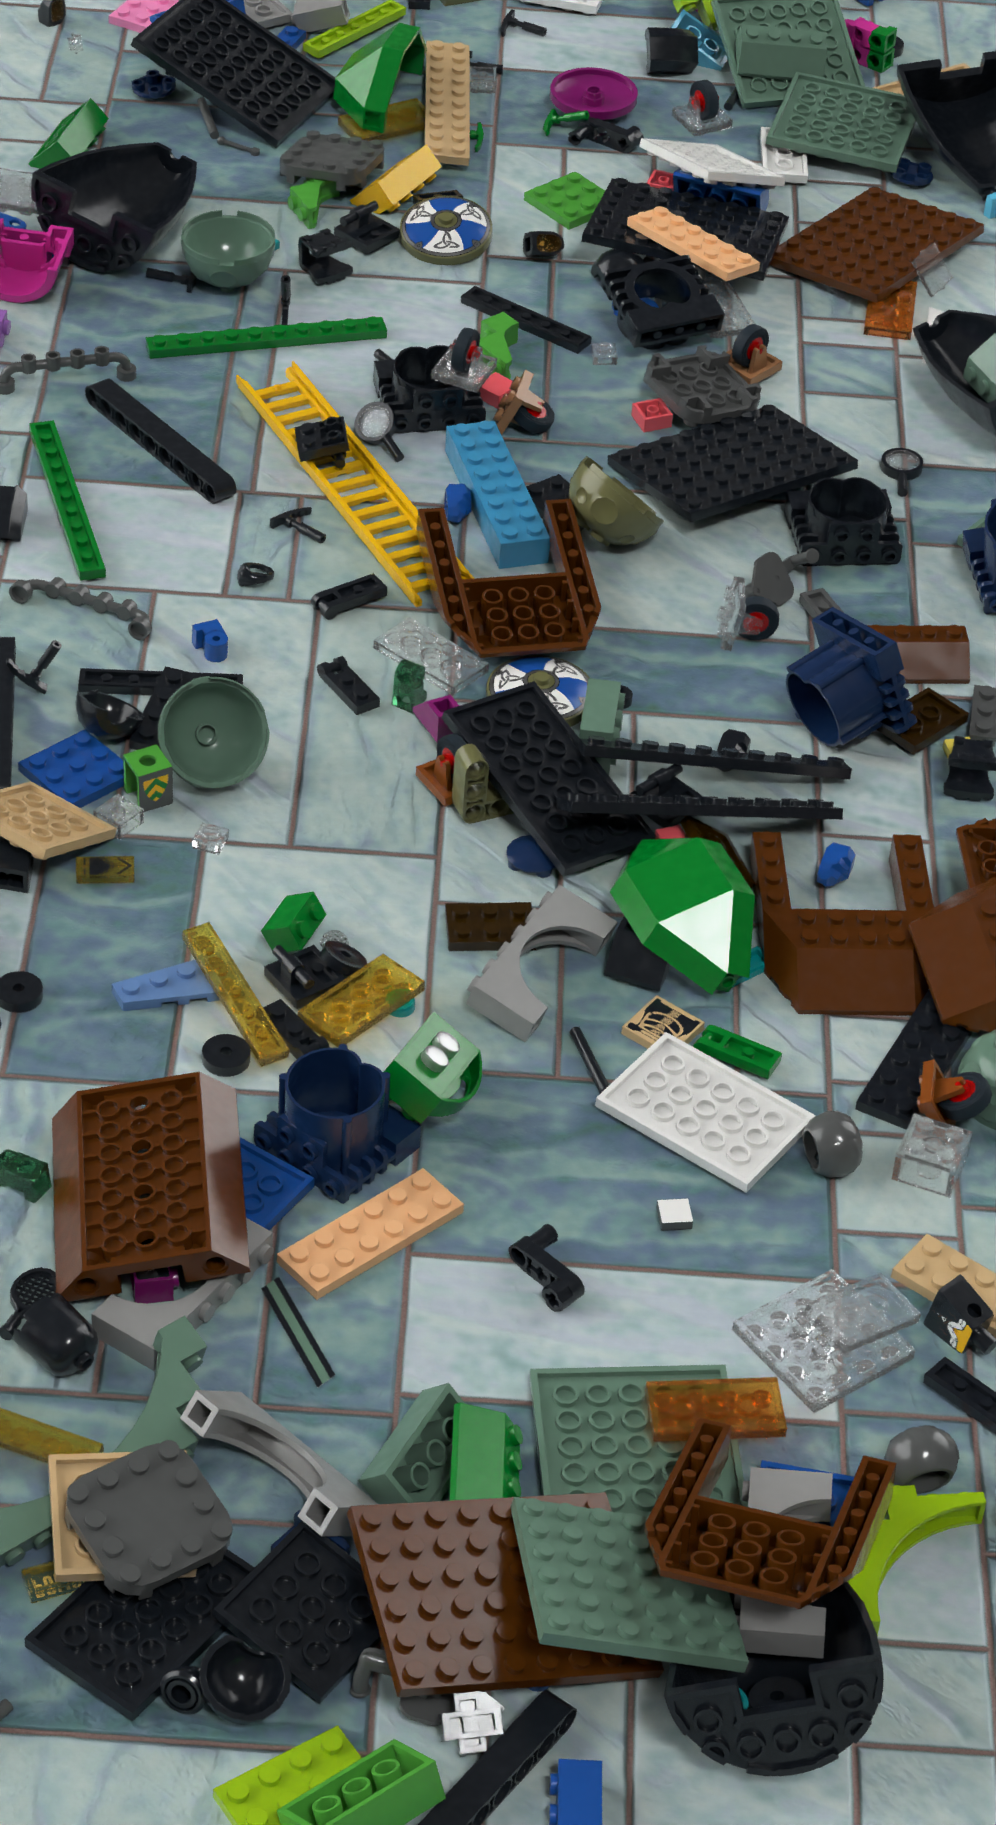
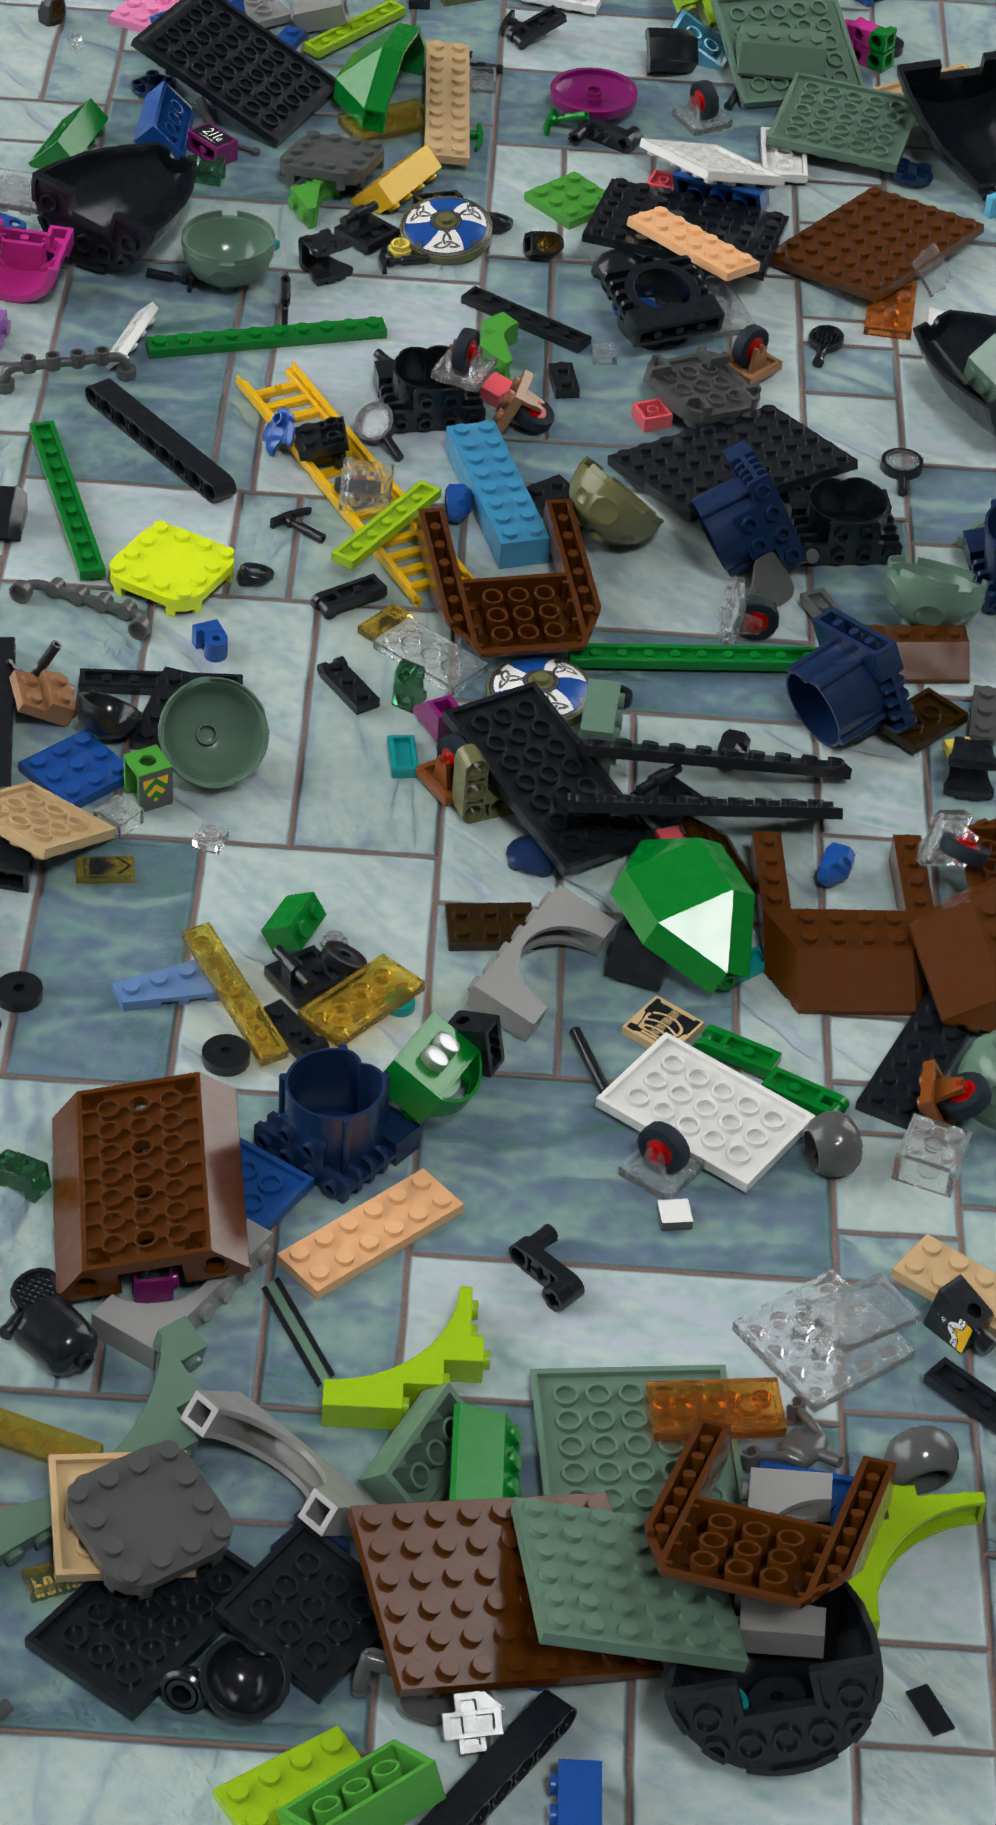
(44, 696): none -> medium nougat plate
(134, 331): none -> white plate
(165, 119): none -> blue slope
(172, 567): none -> neon yellow plate
(210, 171): none -> clear green leg
(211, 142): none -> magenta brick
(279, 430): none -> blue plate
(365, 486): none -> clear plate
(383, 622): none -> clear yellow tile
(385, 525): none -> lime plate
(385, 1397): none -> lime arch
(400, 247): none -> light yellow plate
(402, 756): none -> teal tile
(404, 260): none -> black piece
(483, 1032): none -> black torso
(499, 225): none -> black piece
(536, 27): none -> black plate
(563, 380): none -> black plate
(661, 1161): none -> plate
(687, 657): none -> green plate
(747, 515): none -> dark blue hose
(797, 1447): none -> dark grey piece
(804, 1092): none -> green plate
(825, 340): none -> black piece
(930, 1710): none -> black window
(932, 592): none -> sand green rock
(951, 842): none -> clear plate

